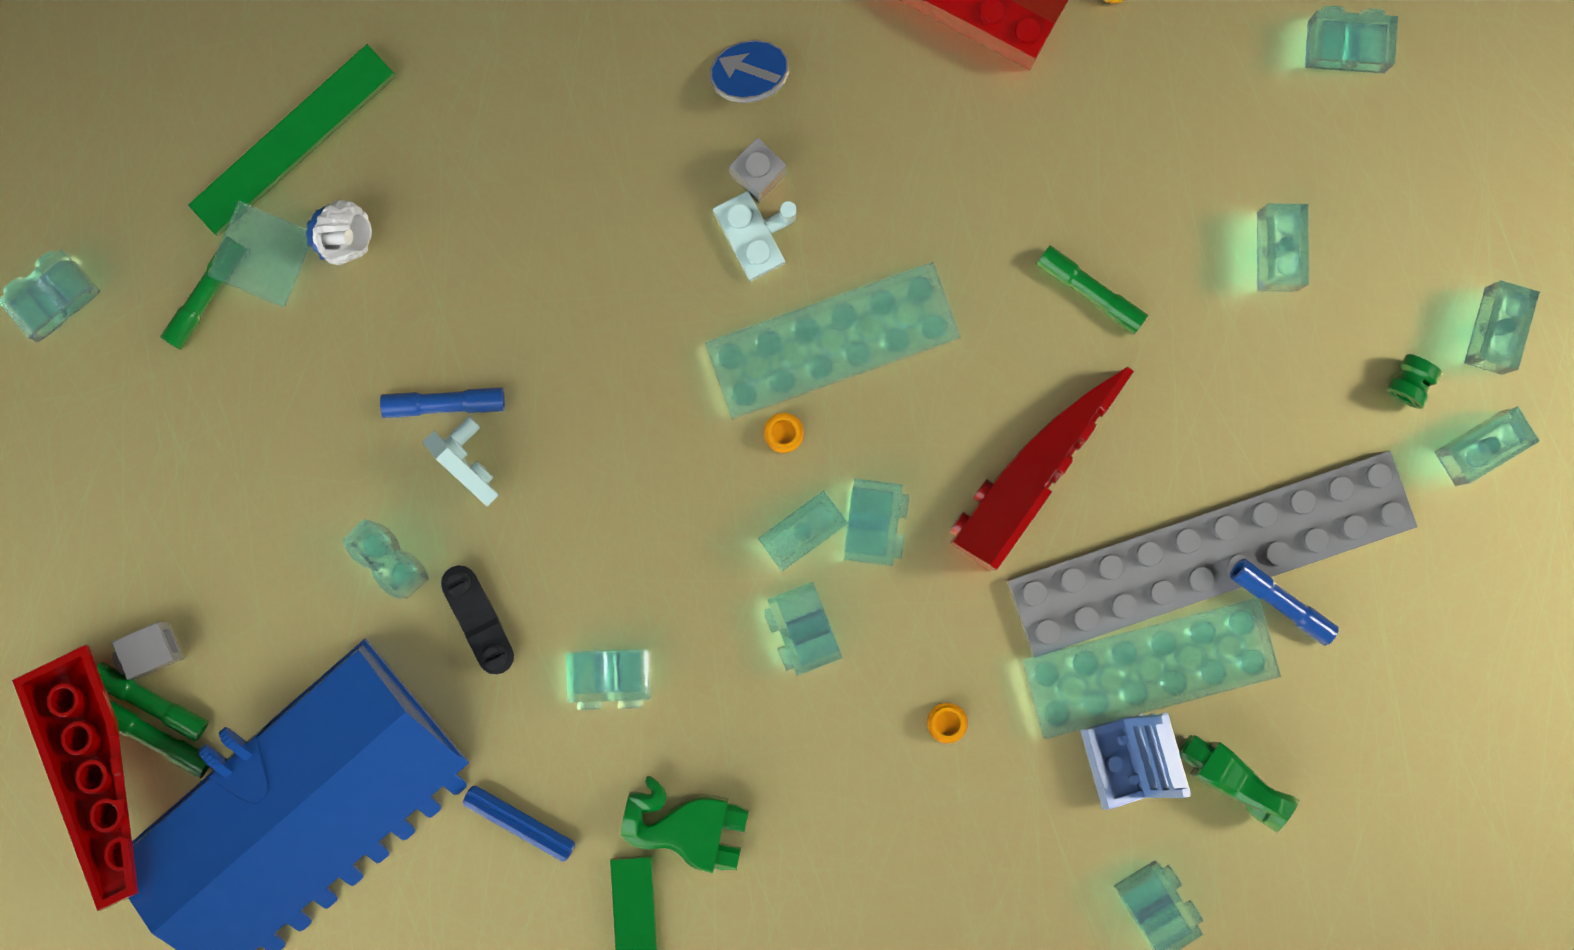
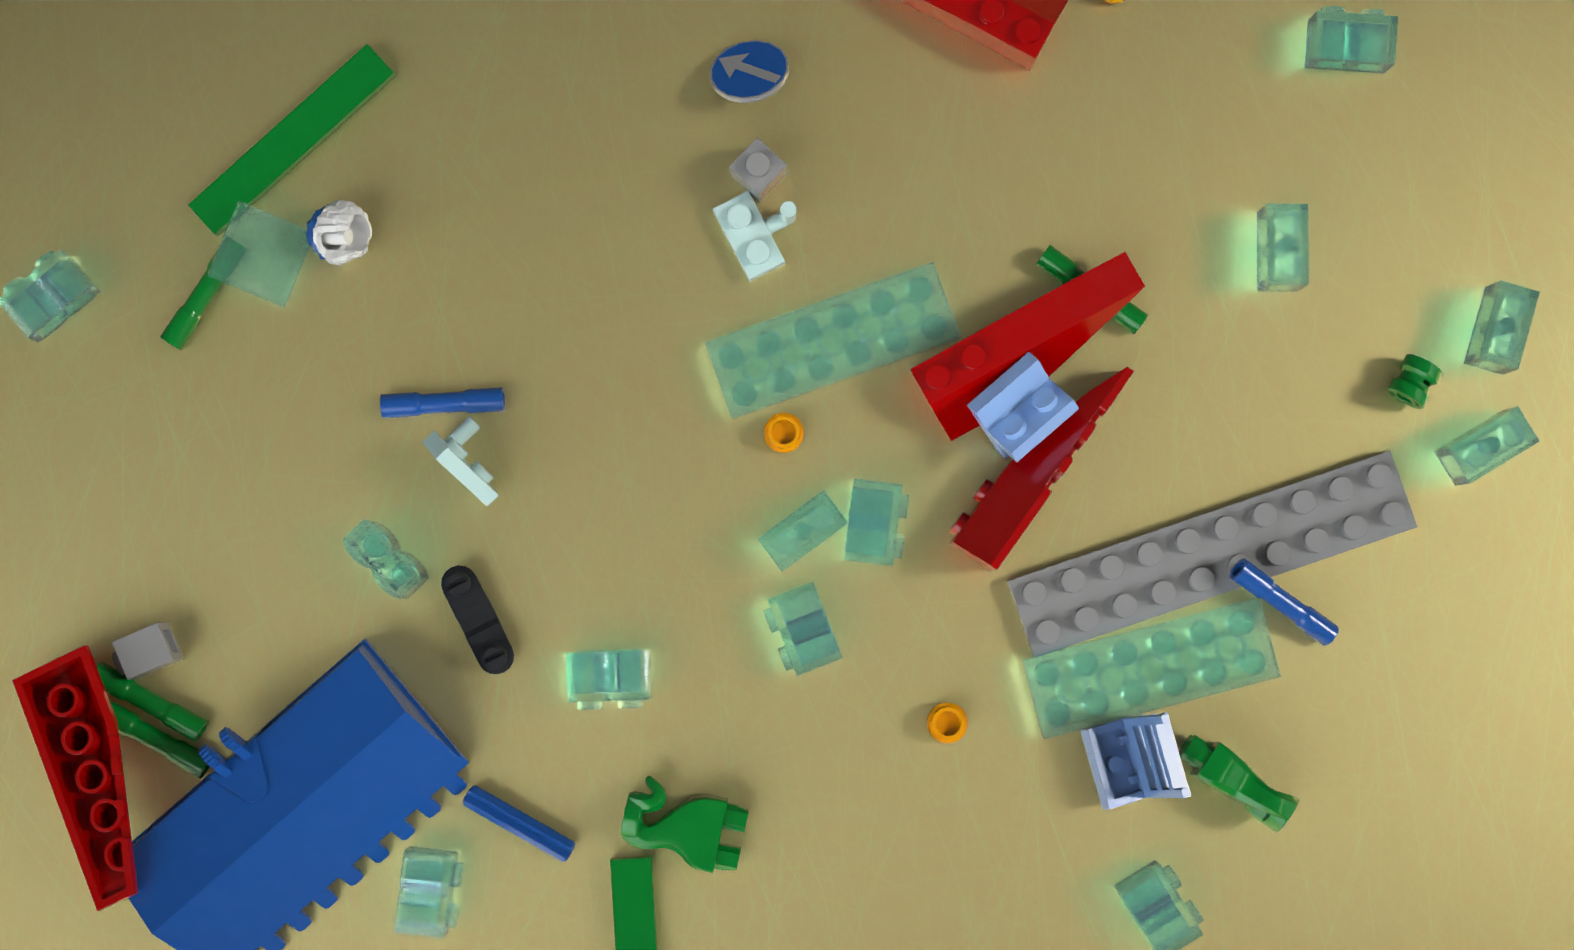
(426, 892): none -> clear light blue brick
(1021, 408): none -> light blue bracket
(1047, 328): none -> red wedge

